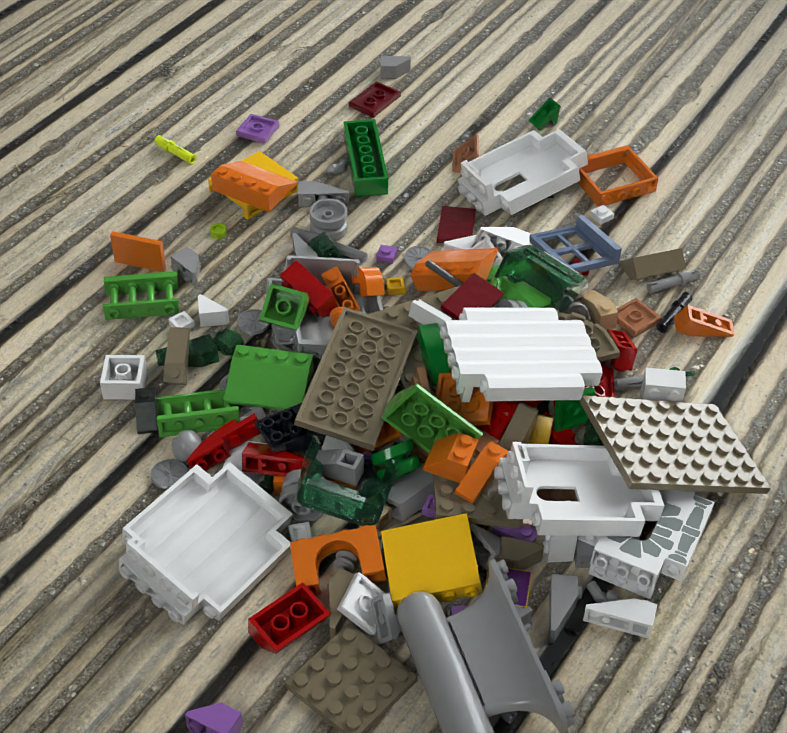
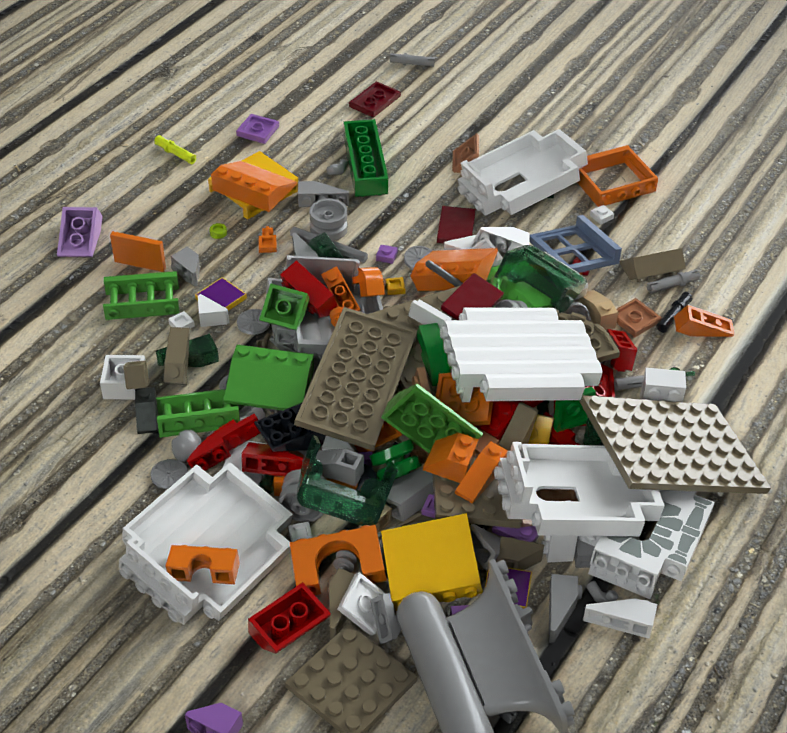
(79, 231): none -> lavender slope
(136, 375): none -> dark tan panel
(185, 560): none -> orange arch
(223, 293): none -> dark purple tile
(227, 341): clear green hair -> none
(267, 241): none -> orange plate
(394, 66): light grey slope -> none
(411, 59): none -> light grey pin
(547, 112): green slope -> none

